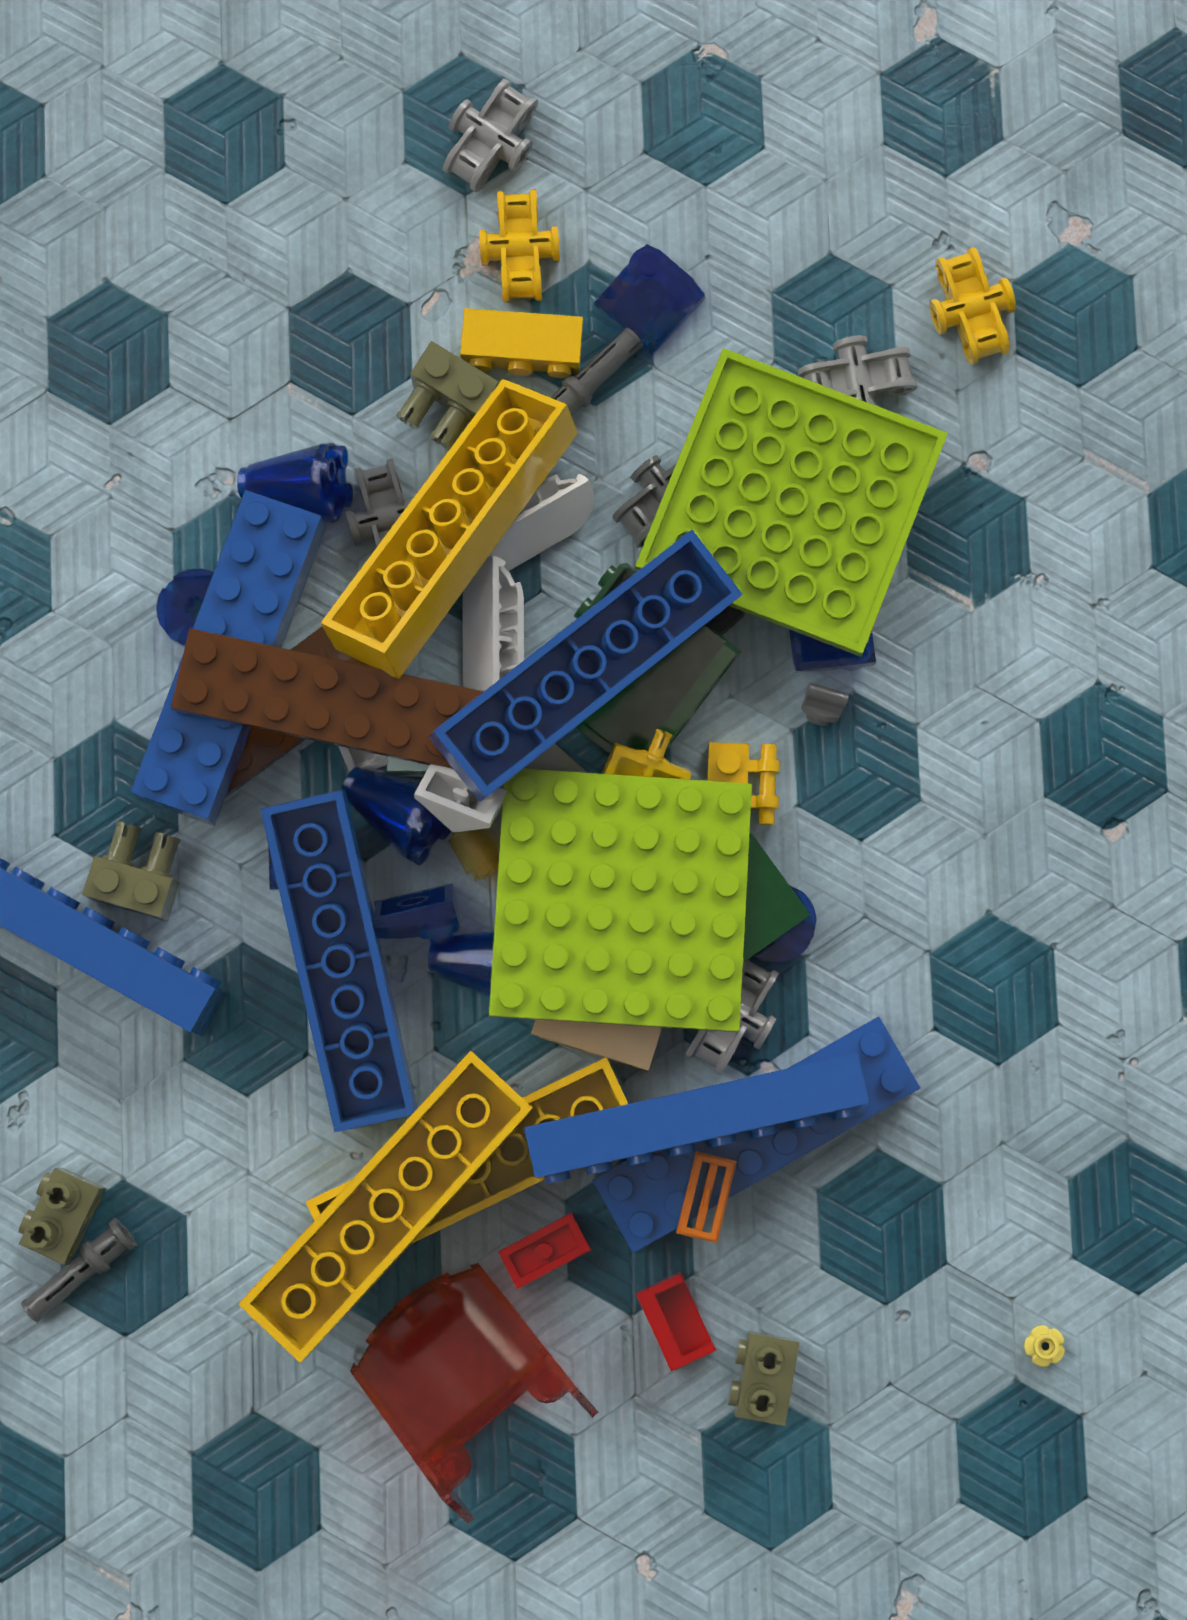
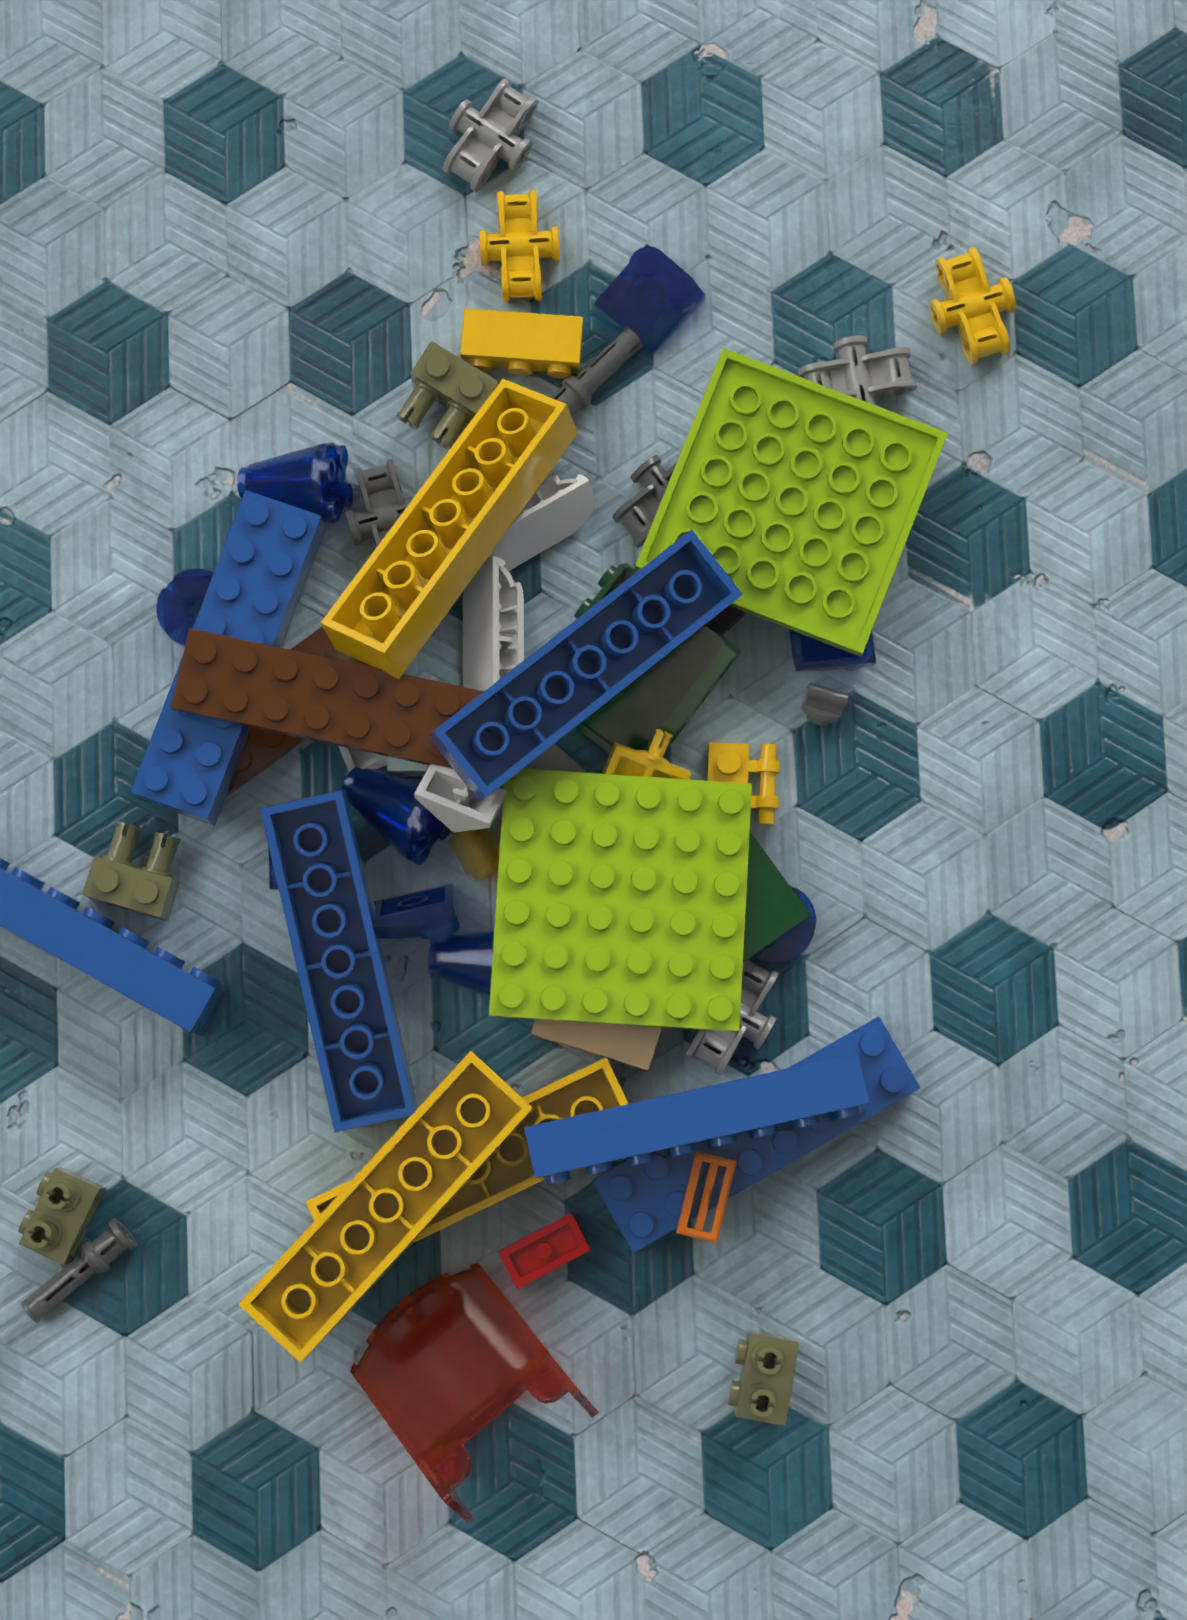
(675, 1321): red panel -> none
(1034, 1341): light yellow plate -> none

